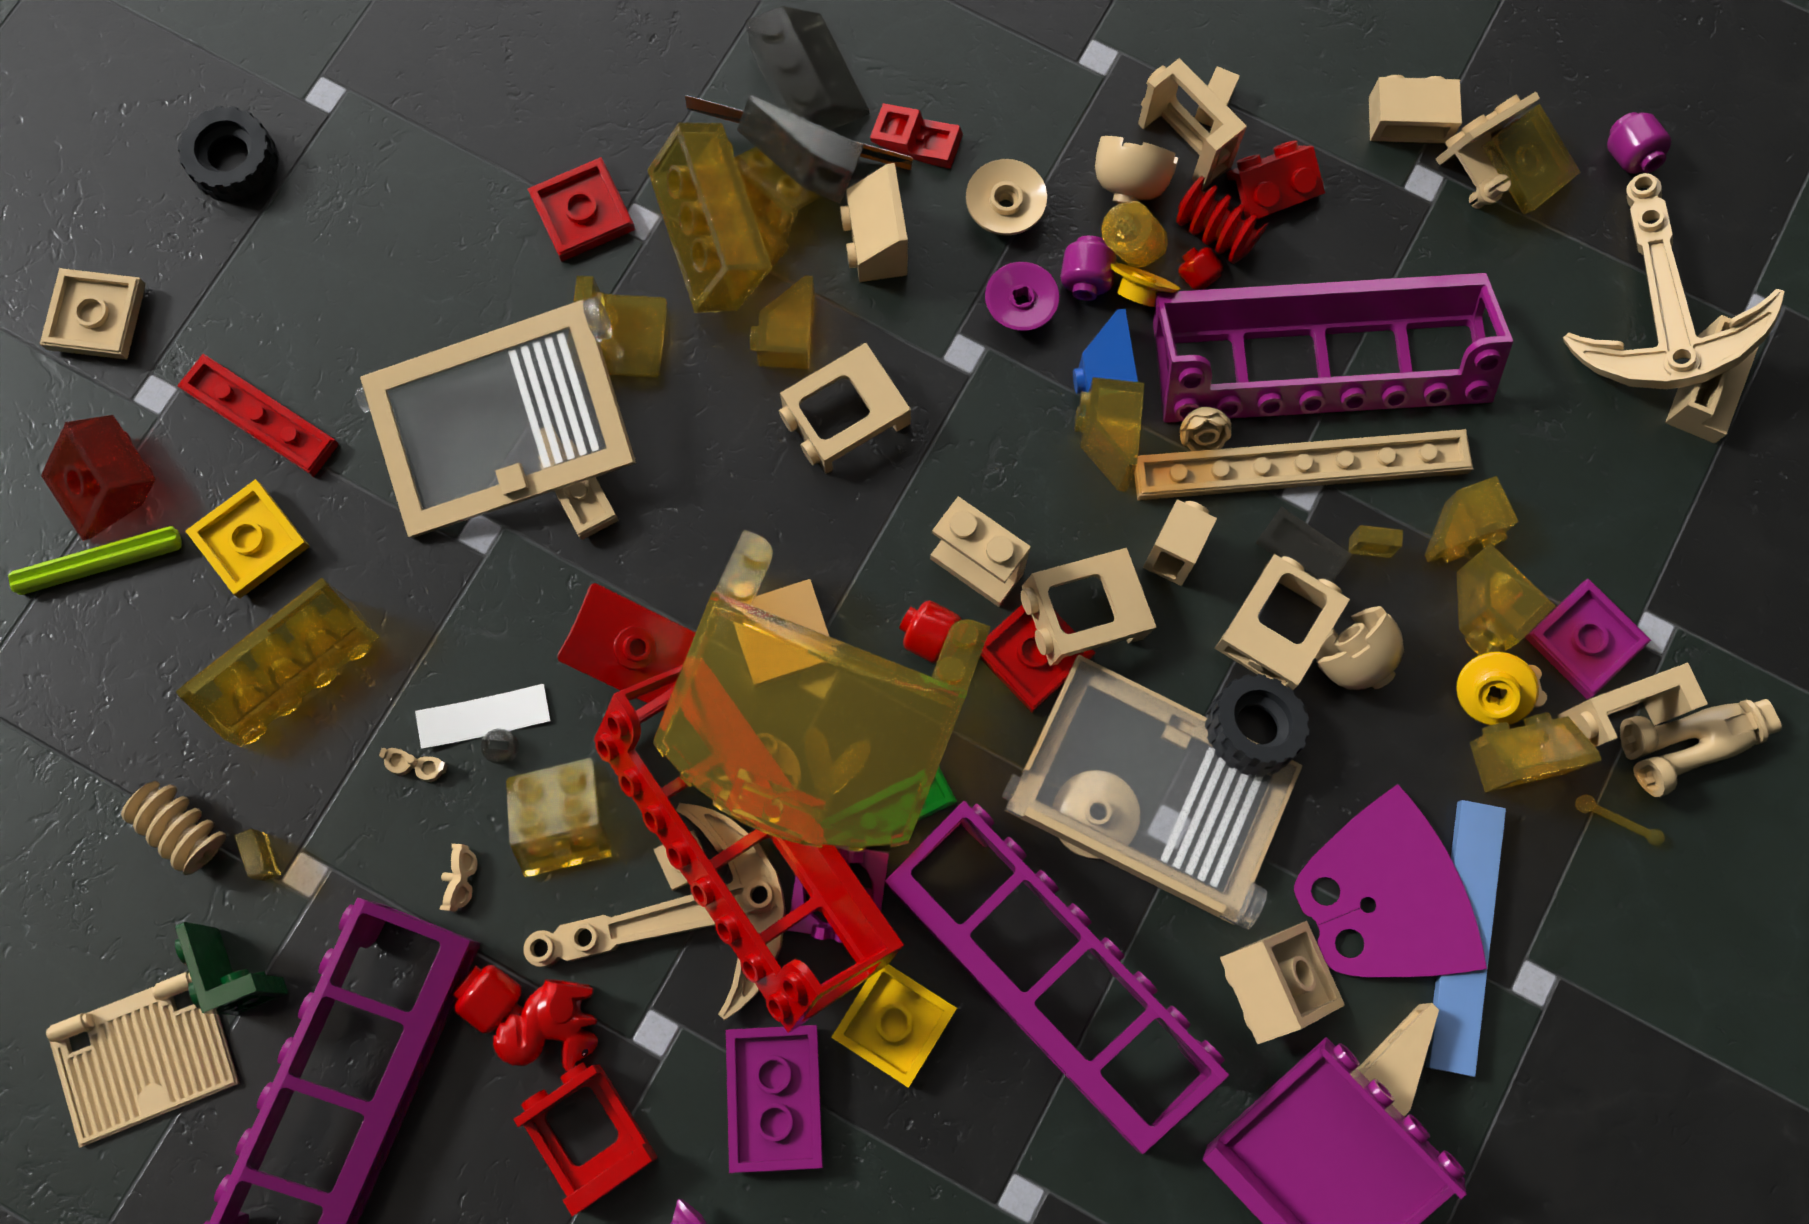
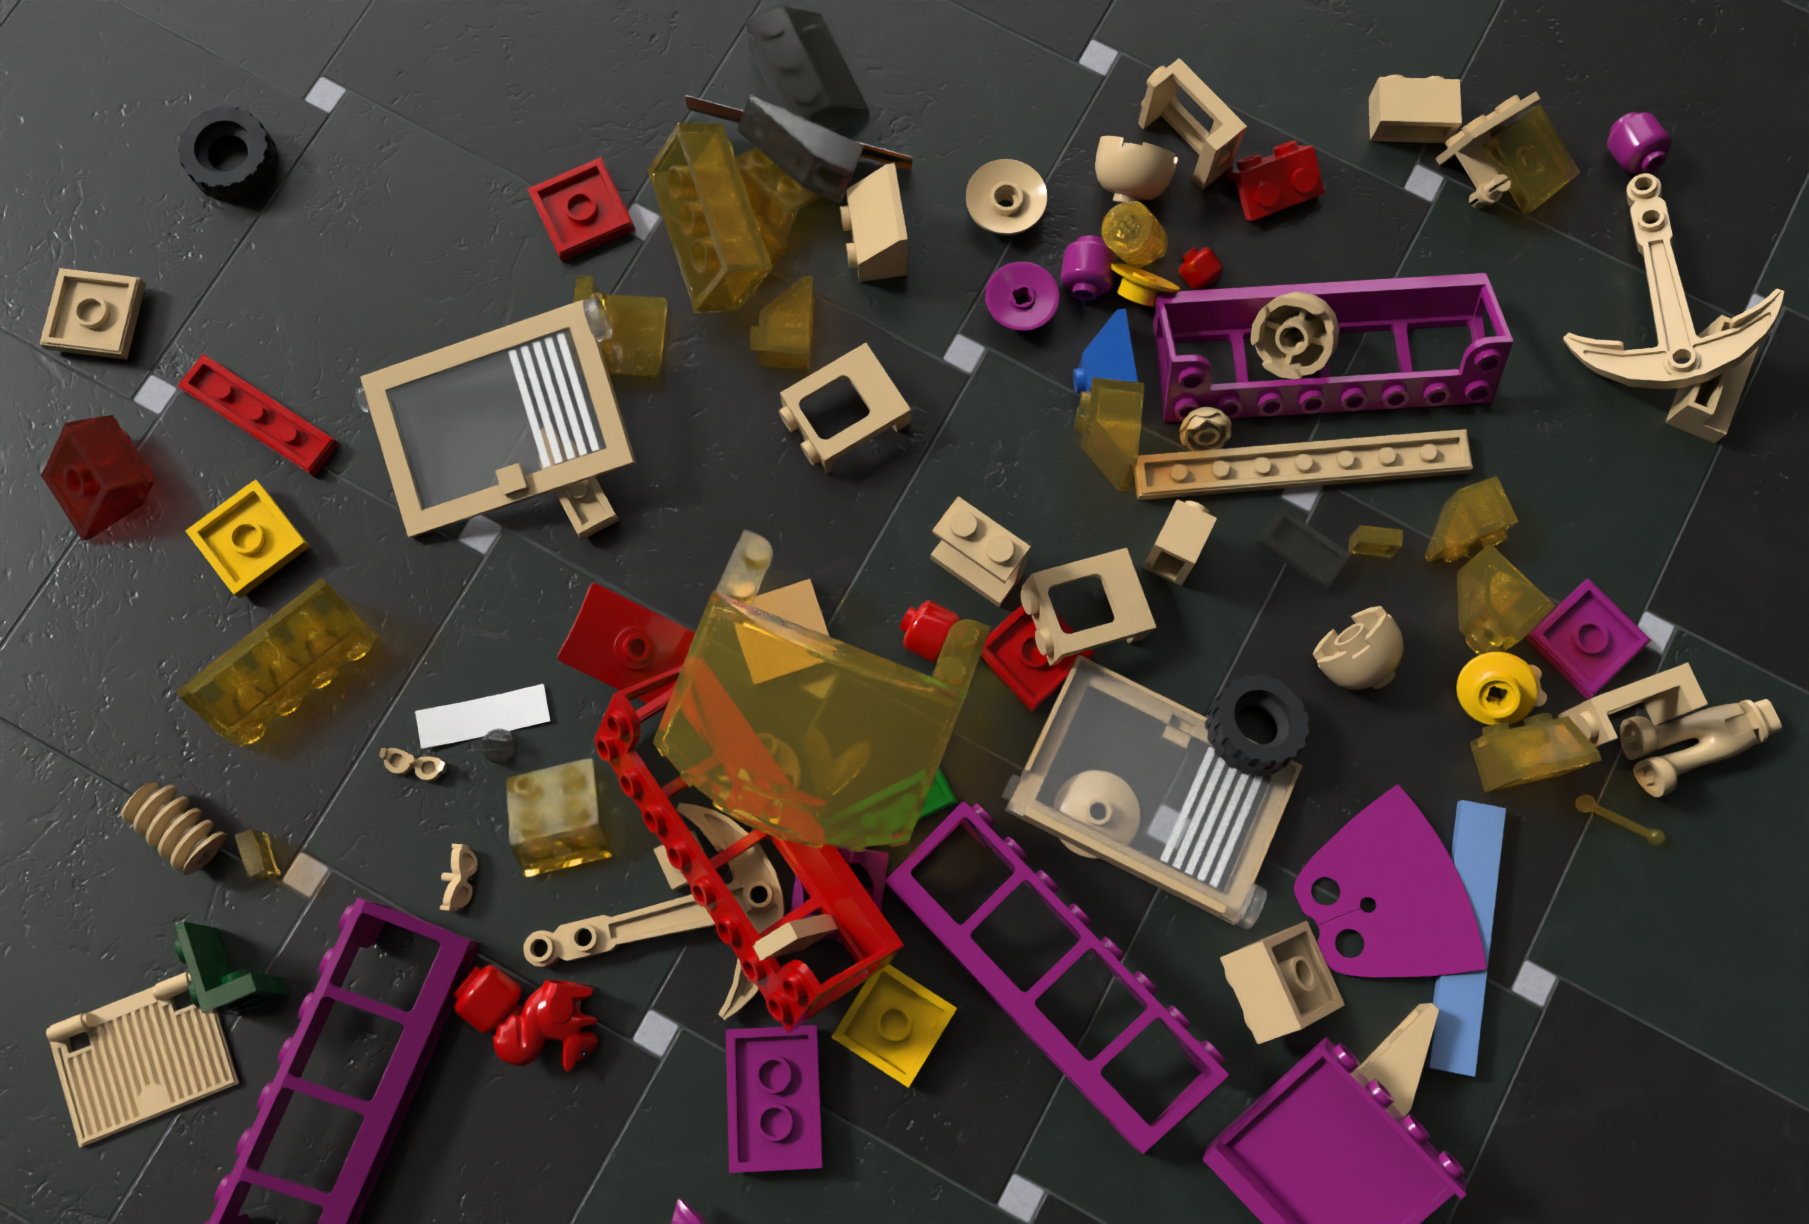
(95, 560): lime axle -> none
(607, 1169): red window -> none
(794, 936): none -> tan tile
(909, 134): red slope -> none
(1218, 221): red piece -> none
(1223, 85): tan piece -> none
(1264, 649): tan window -> none
(1295, 334): none -> tan cylinder

